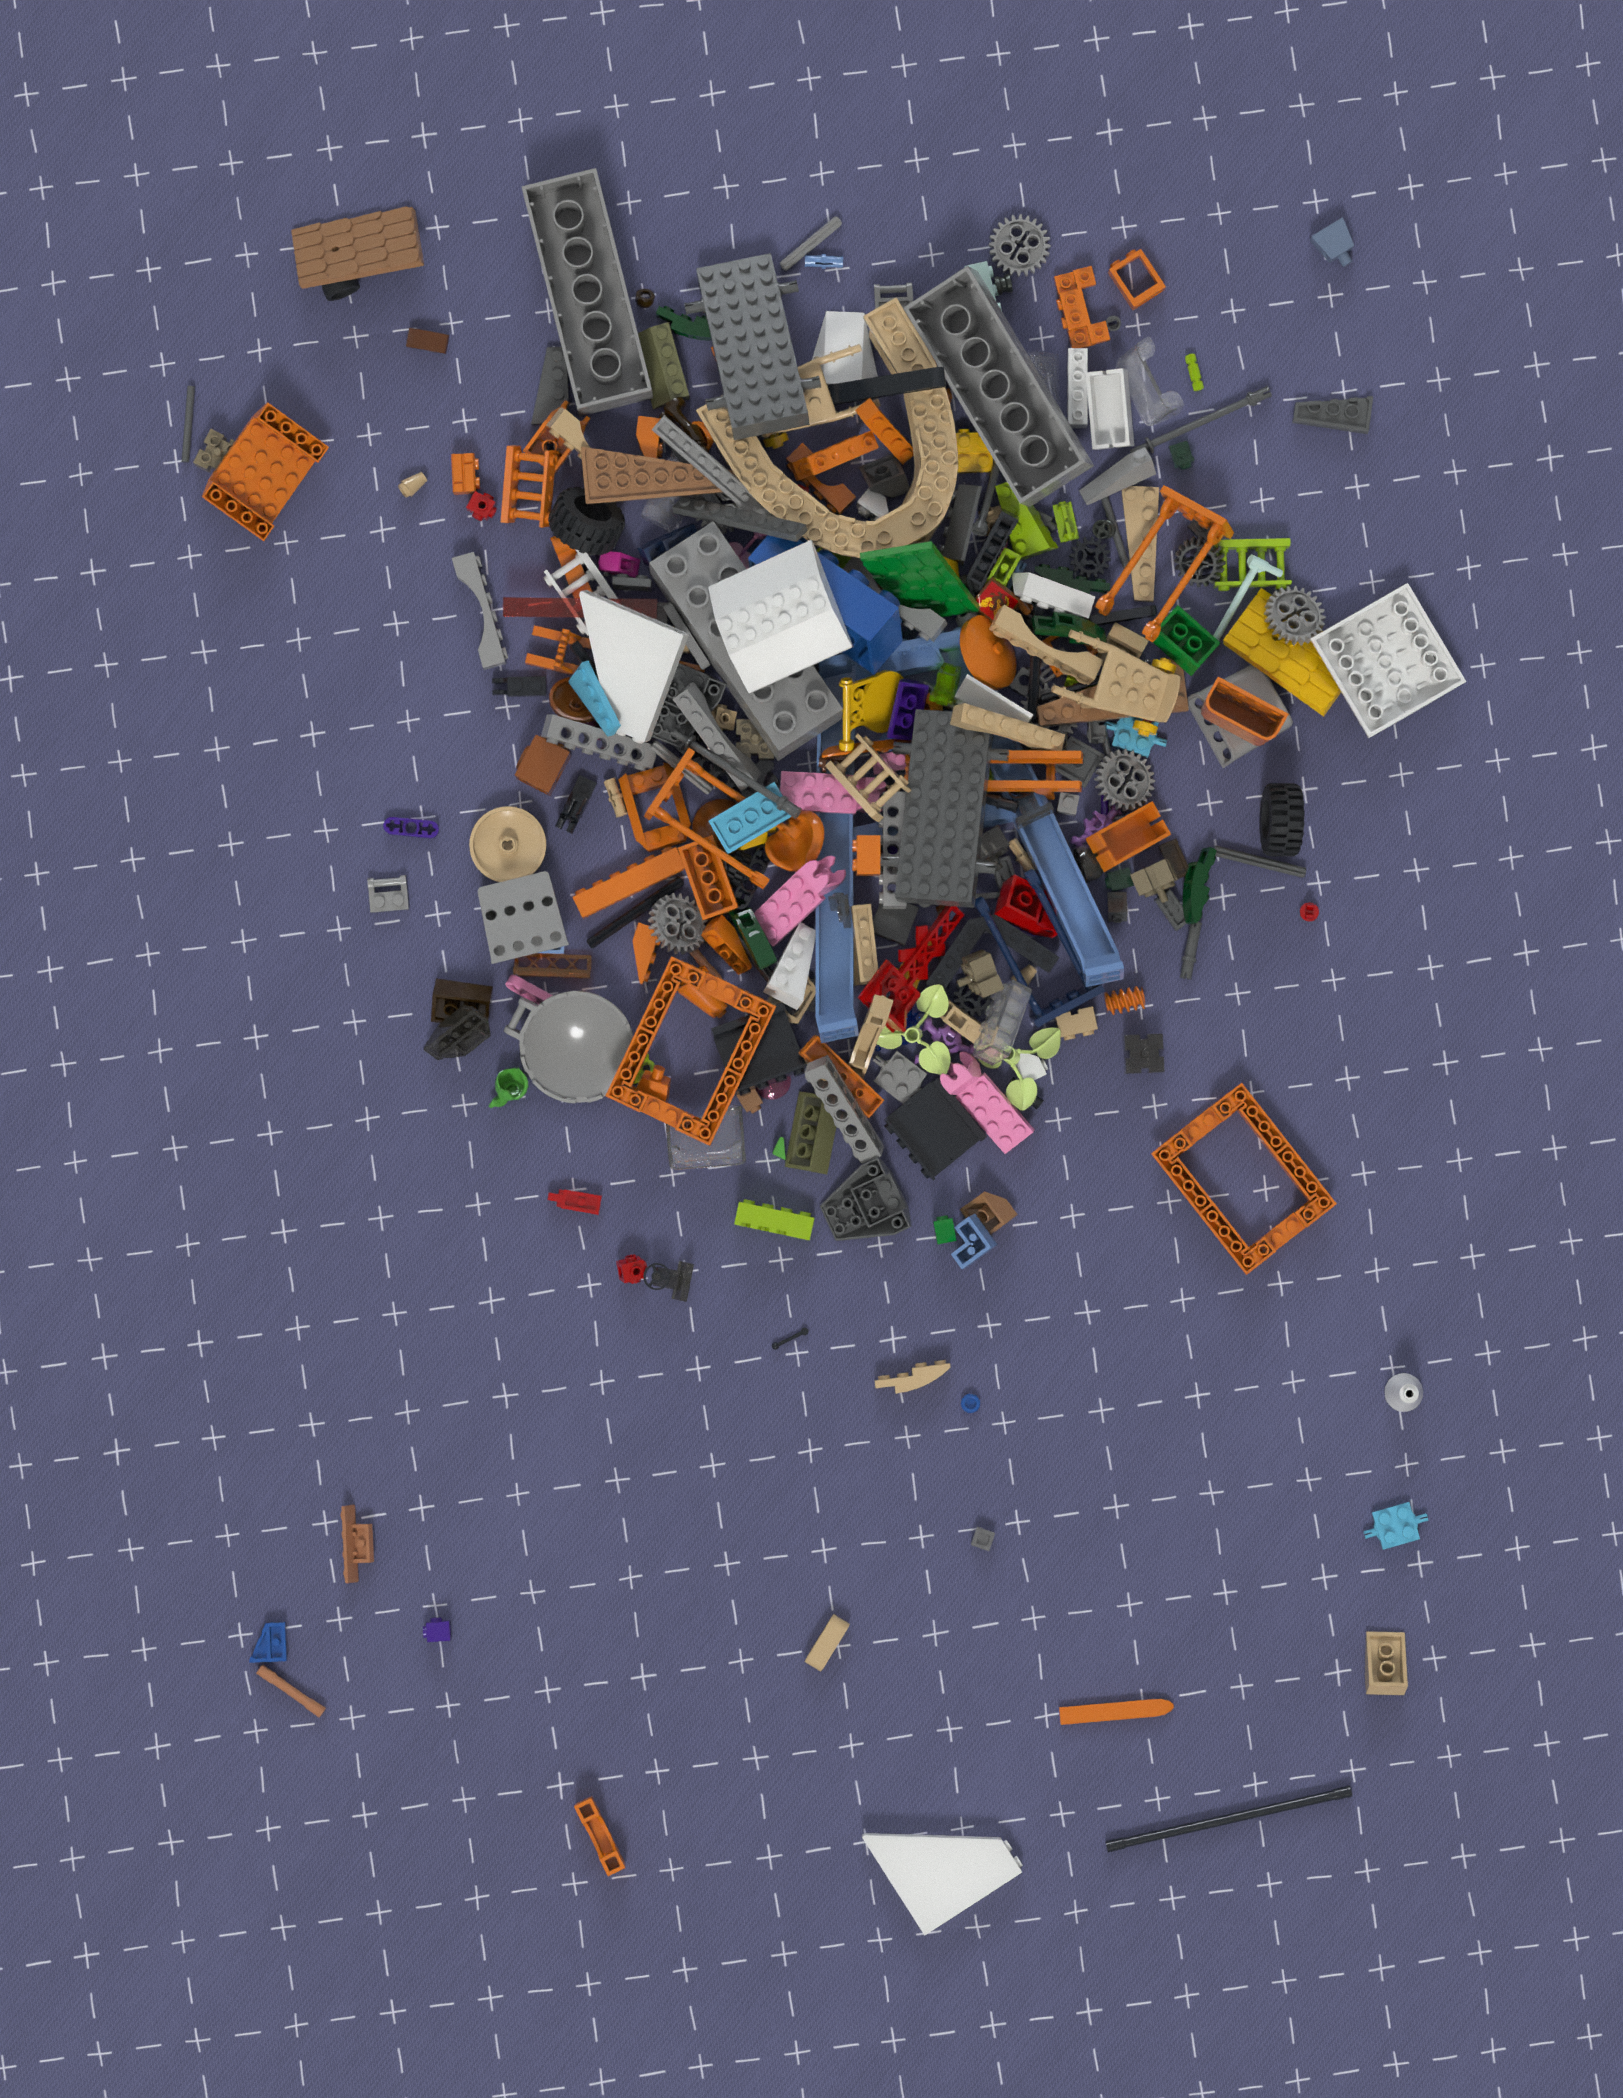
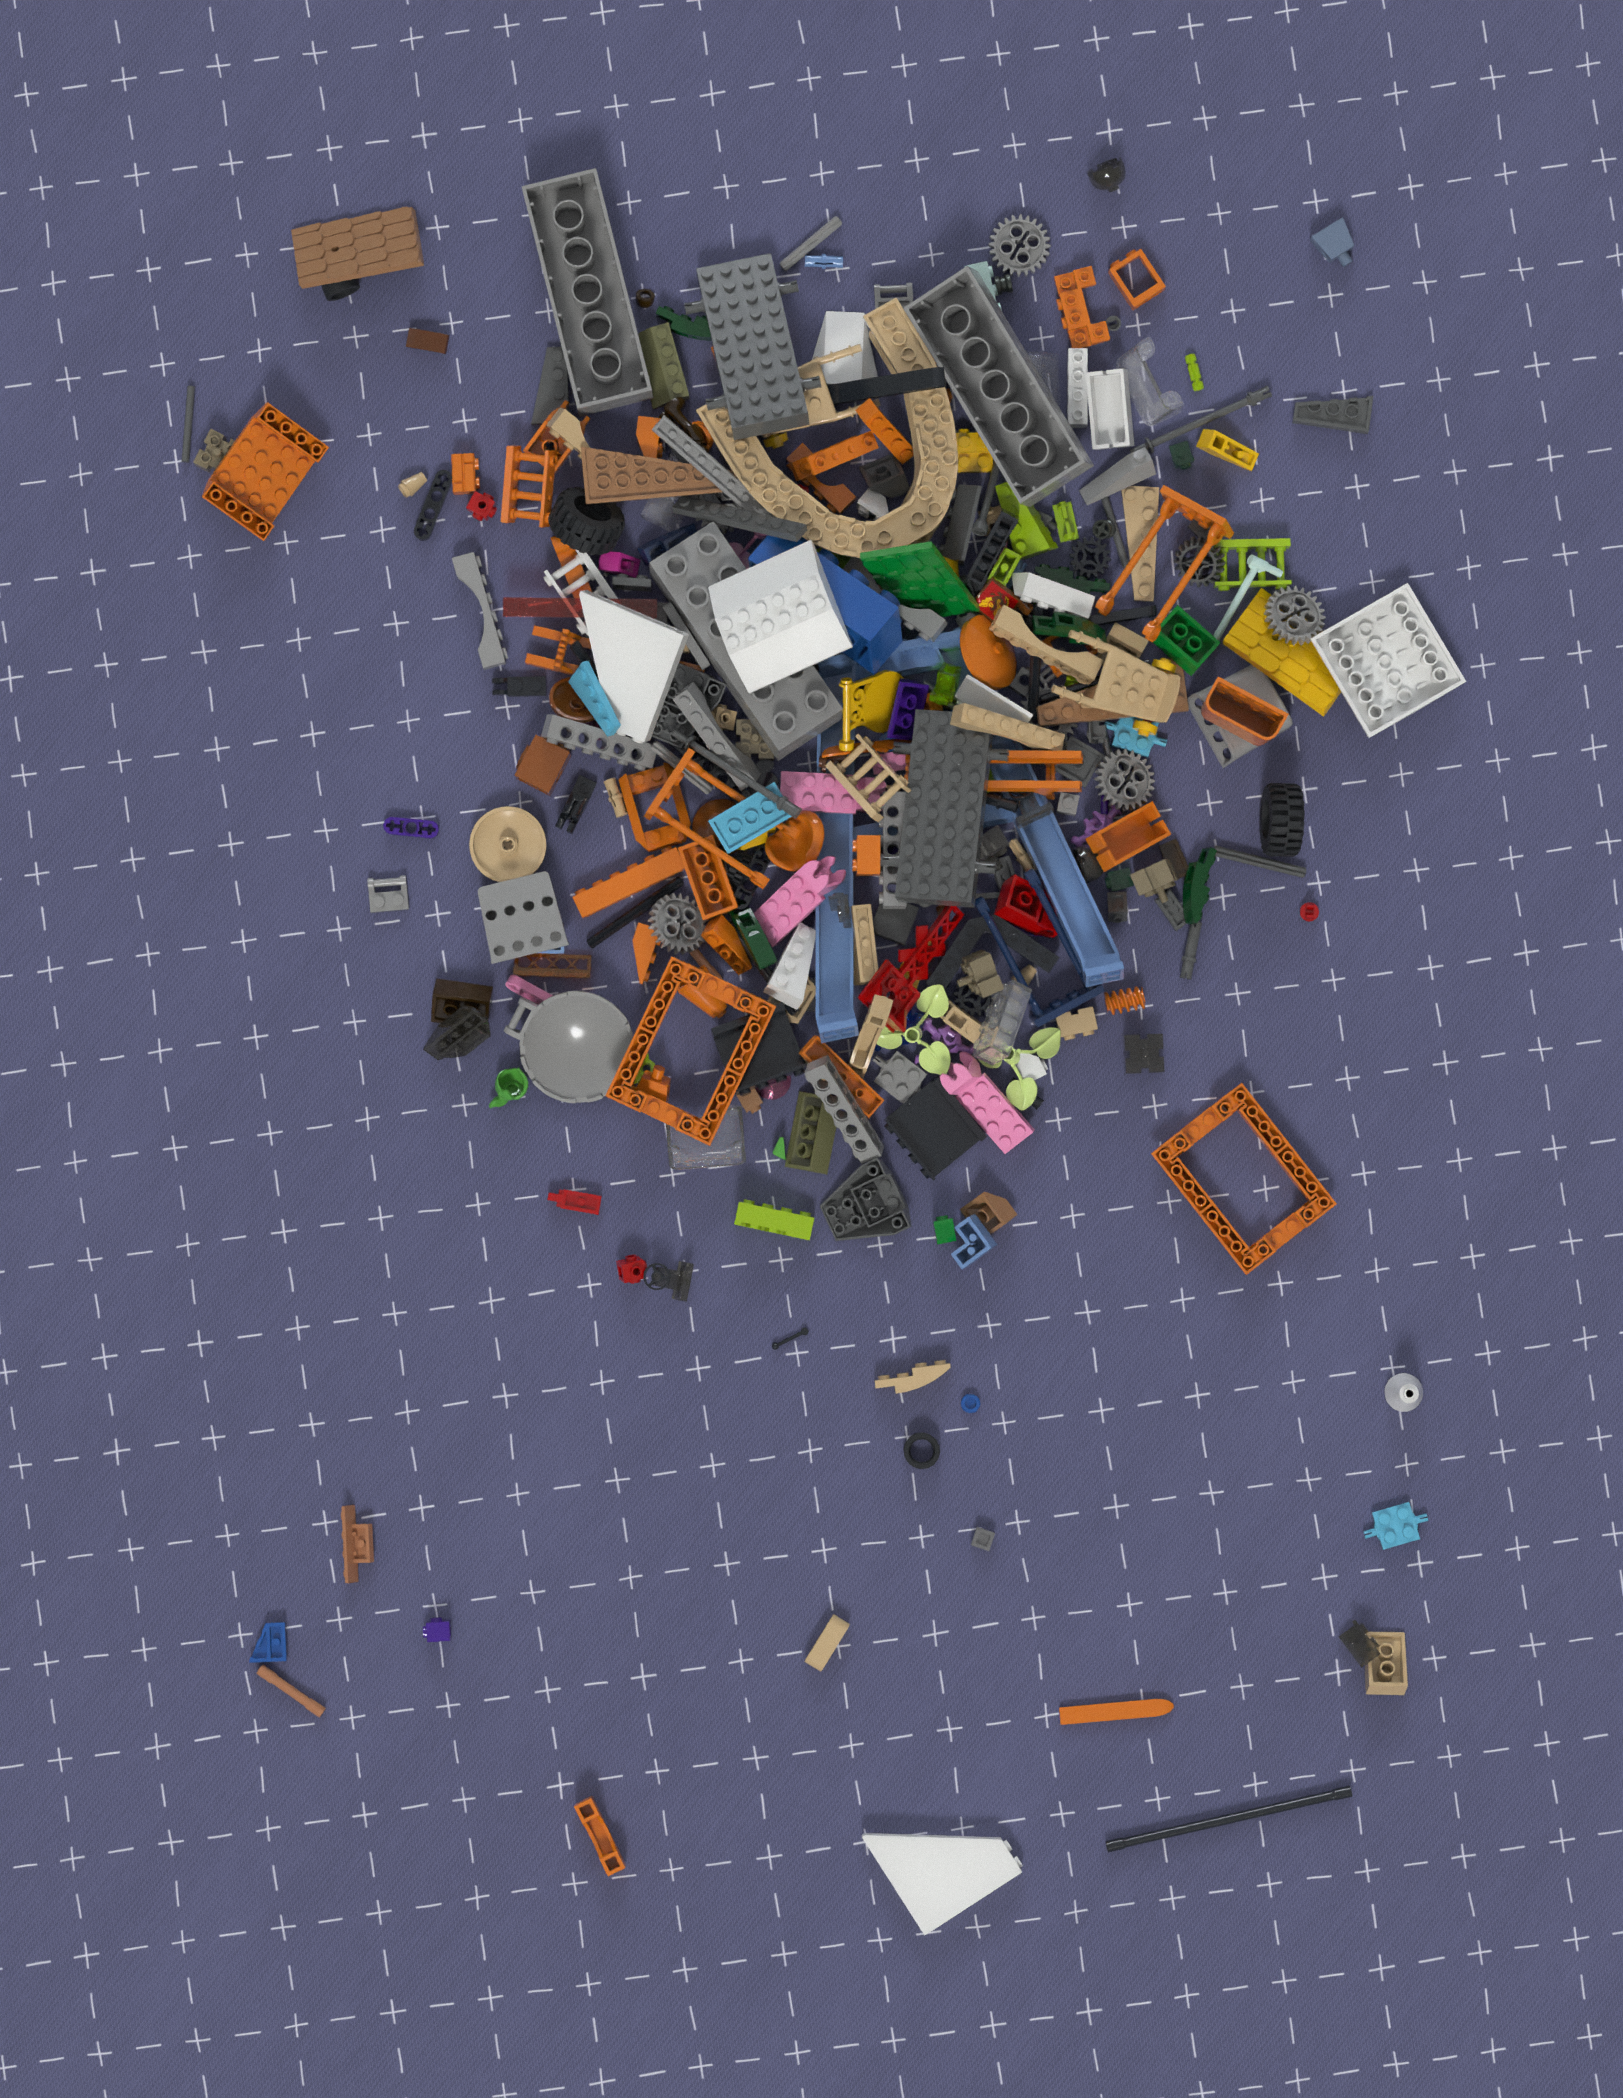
(430, 504): none -> black beam
(936, 1450): none -> black tyre
(1108, 175): none -> clear smoke cylinder
(1227, 449): none -> yellow slope
(1359, 1644): none -> clear smoke bracket

